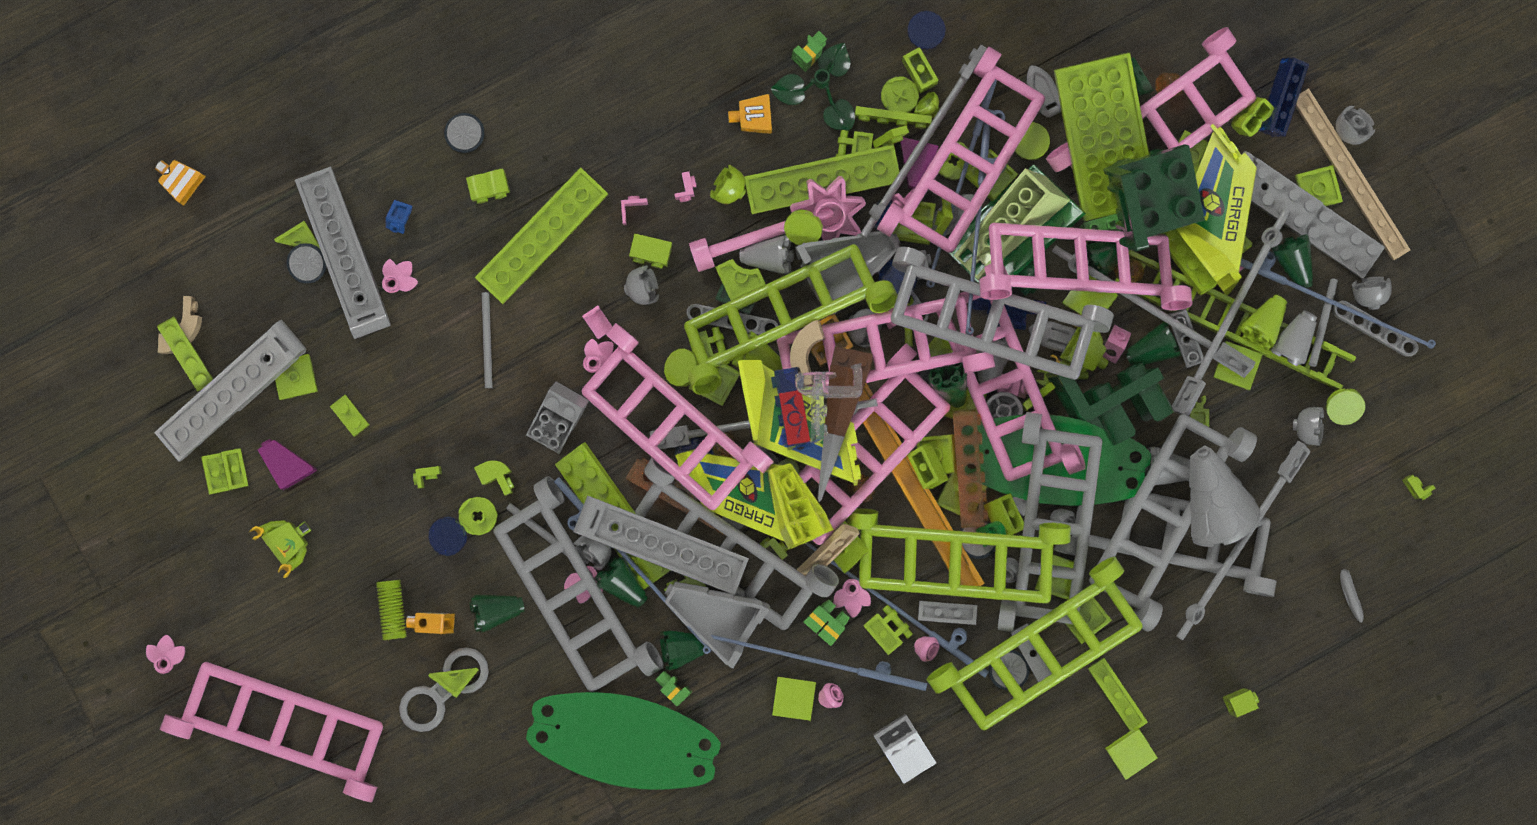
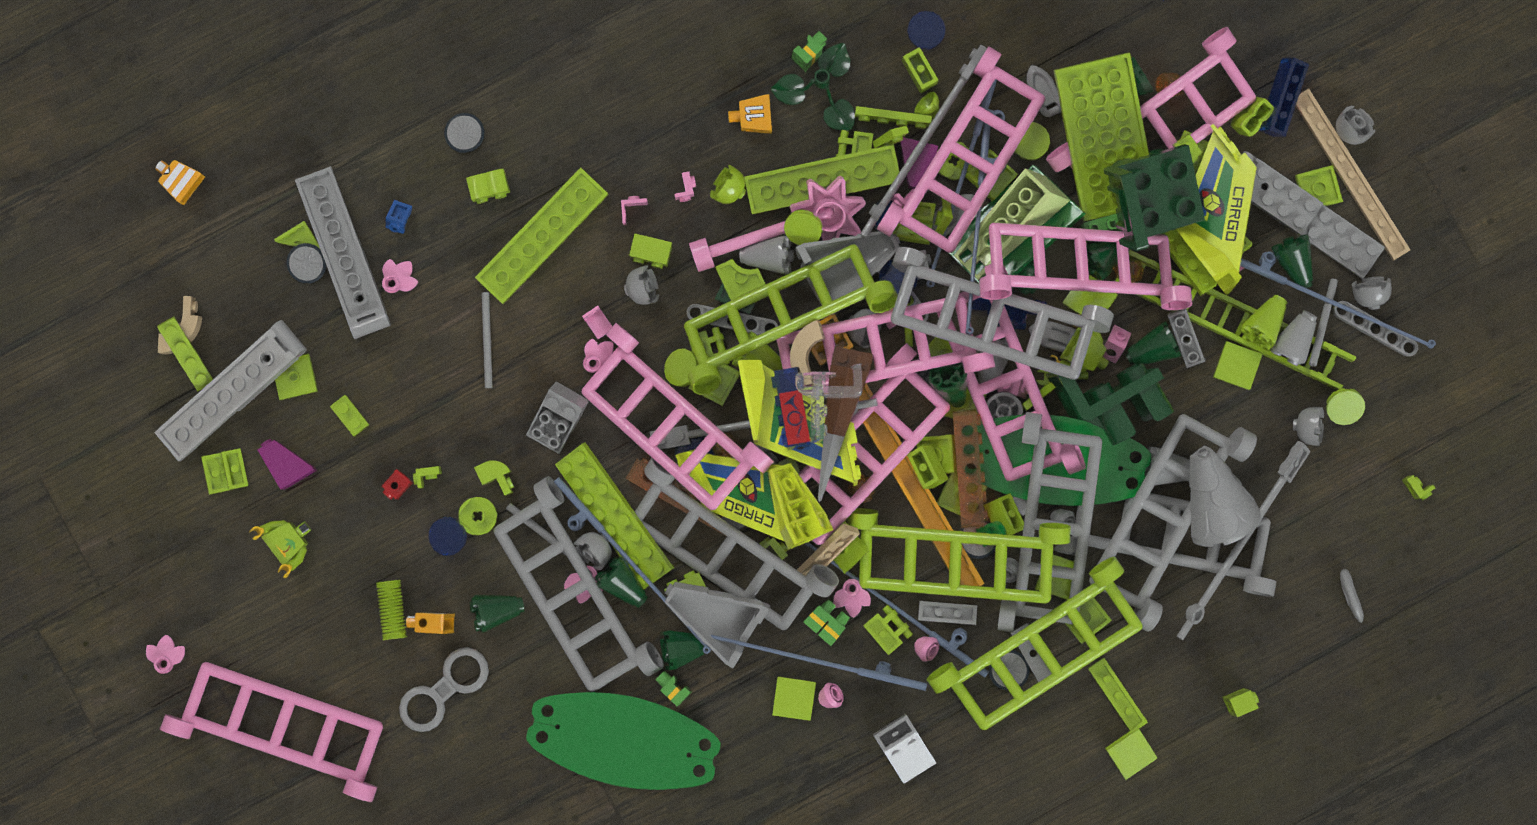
(403, 484): none -> red brick
(454, 680): lime tile -> none
(661, 545): light grey hinge -> none
(900, 95): lime tile -> none
(1194, 149): none -> lime bracket
(1194, 385): light grey bar -> none
(1199, 413): lime plate -> none
(1225, 354): light grey bar -> none

